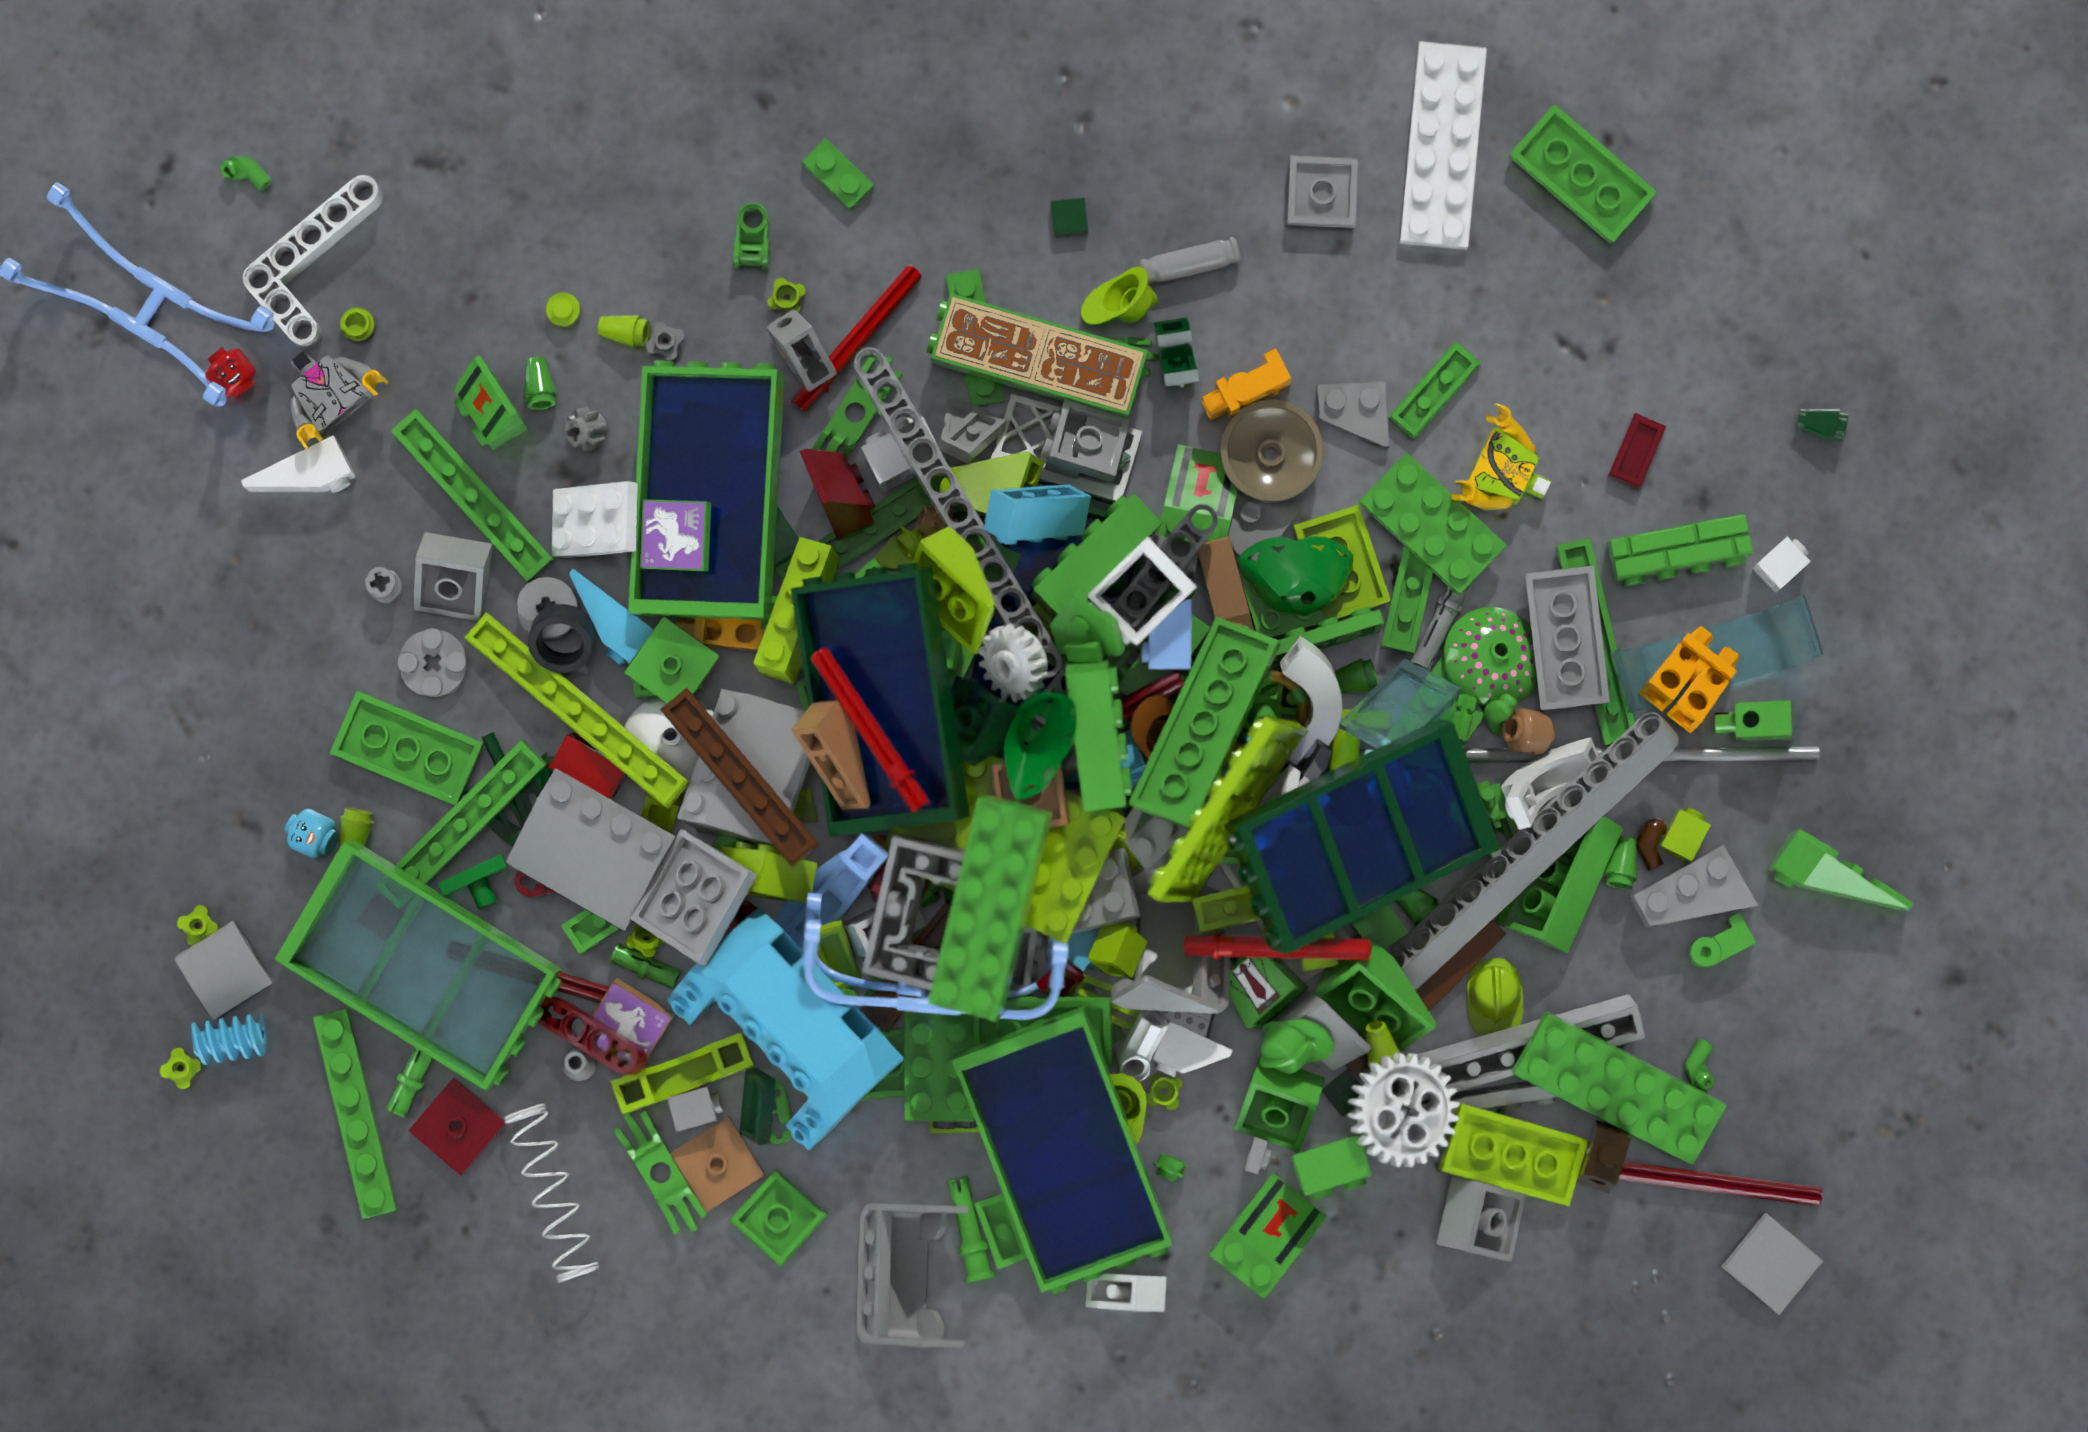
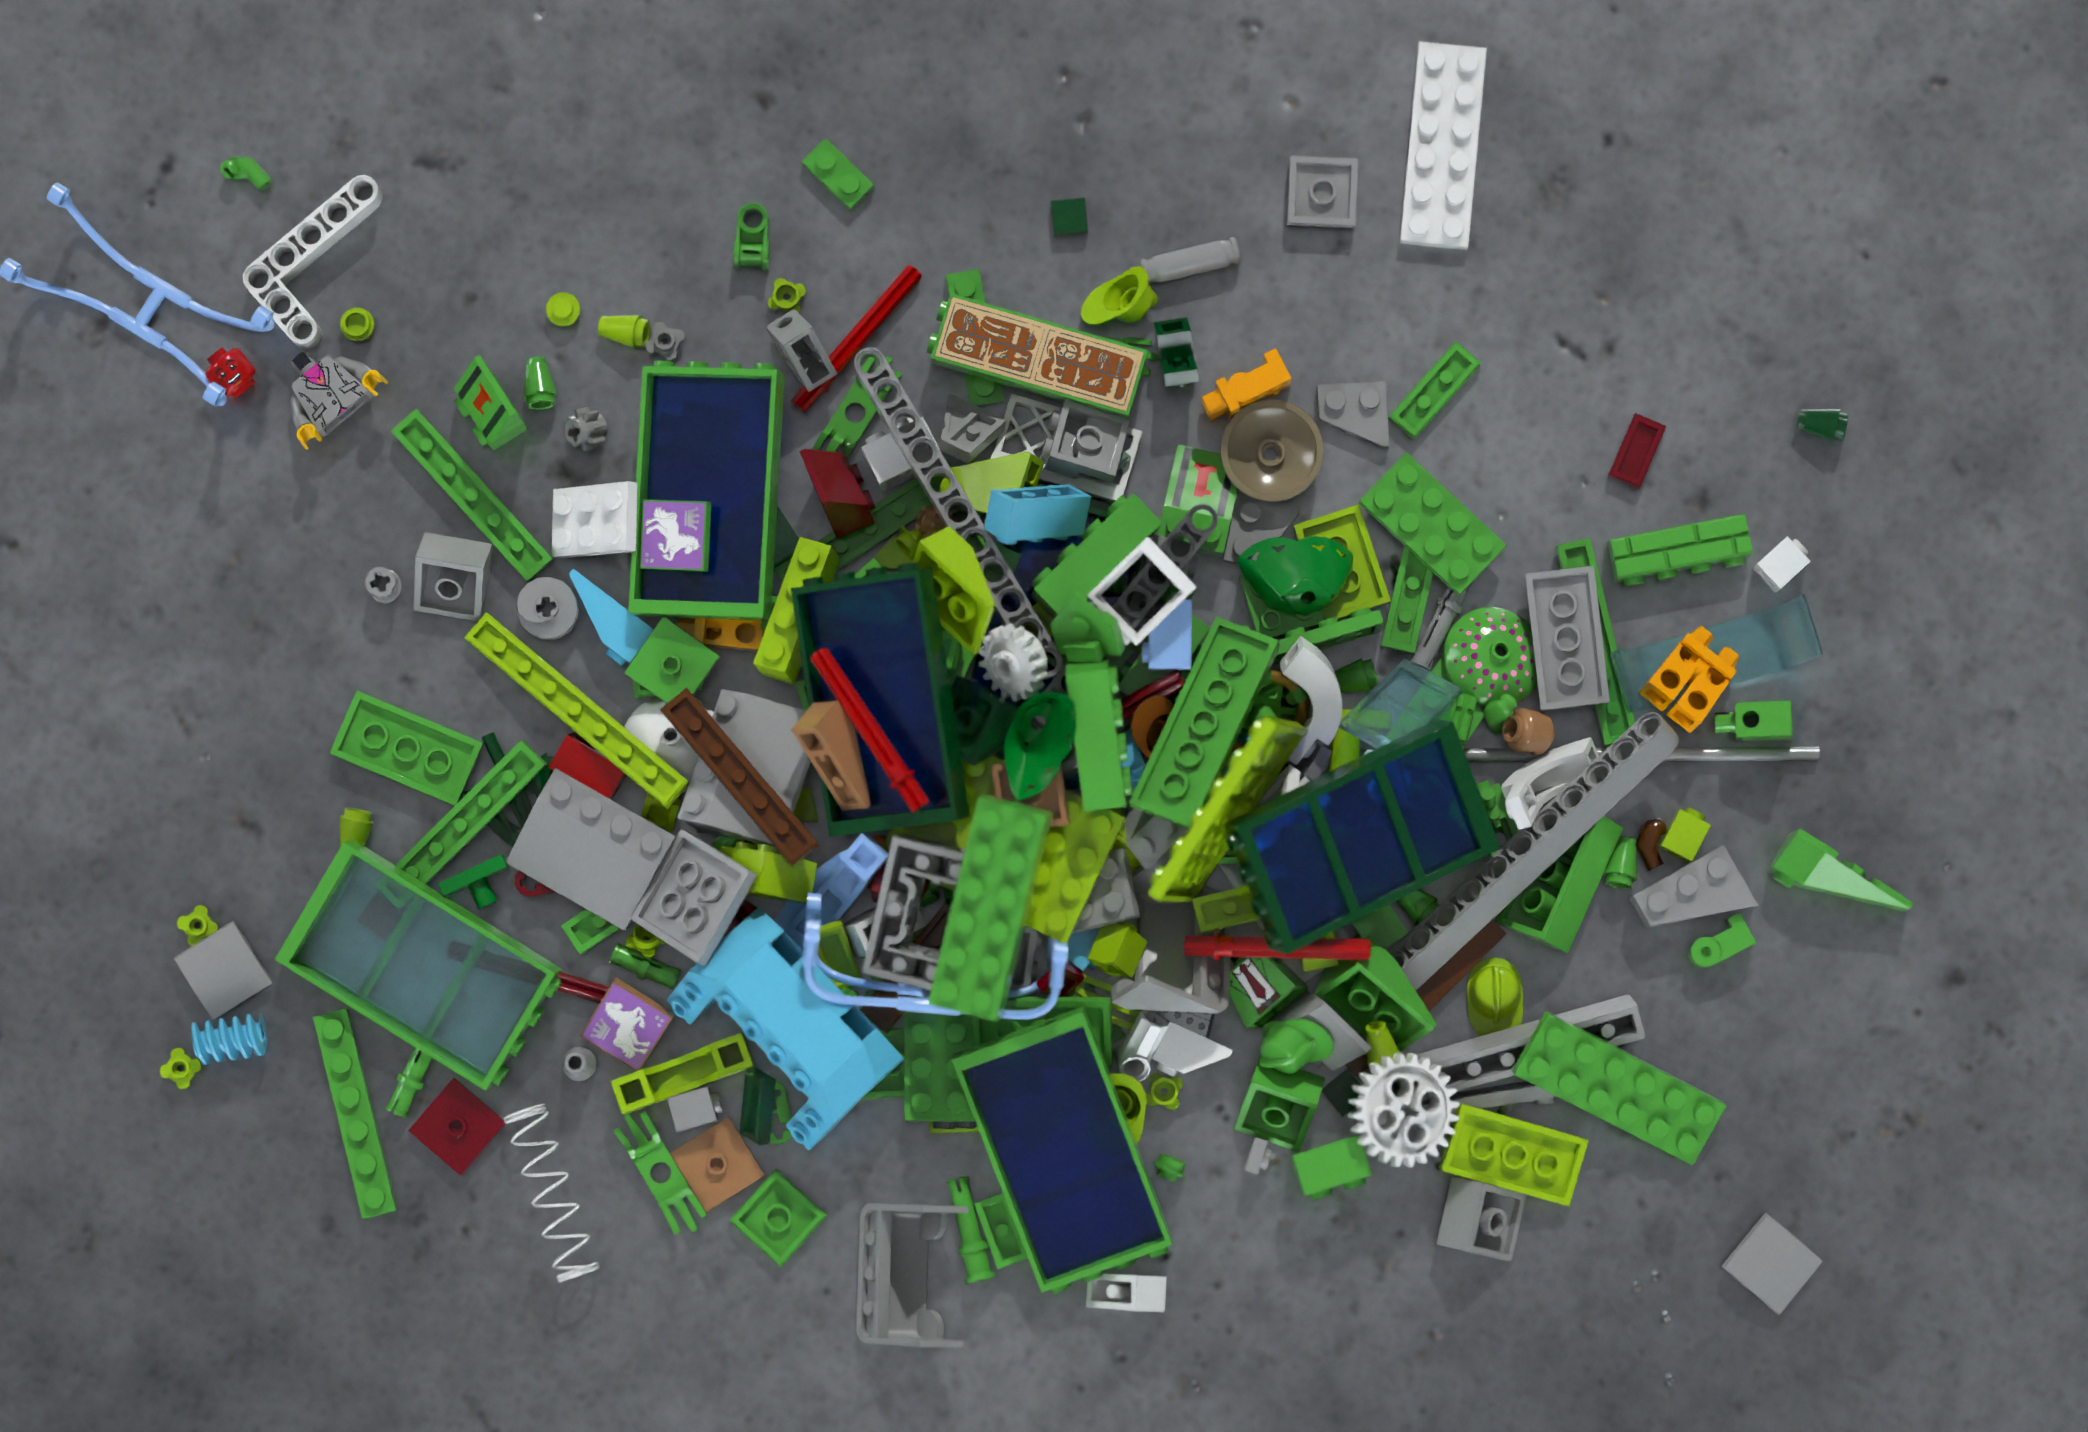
(310, 470): white slope -> none
(311, 834): medium azure head -> none
(413, 663): light grey plate -> none
(555, 660): black tyre -> none
(591, 1032): dark red beam -> none
(1223, 582): medium nougat slope -> none
(1267, 1235): bright green slope -> none
(1503, 467): torso -> none
(1582, 174): bright green plate -> none
(1604, 1156): dark brown torso -> none
(1696, 1067): bright green arm -> none
(1721, 1183): dark red axle -> none

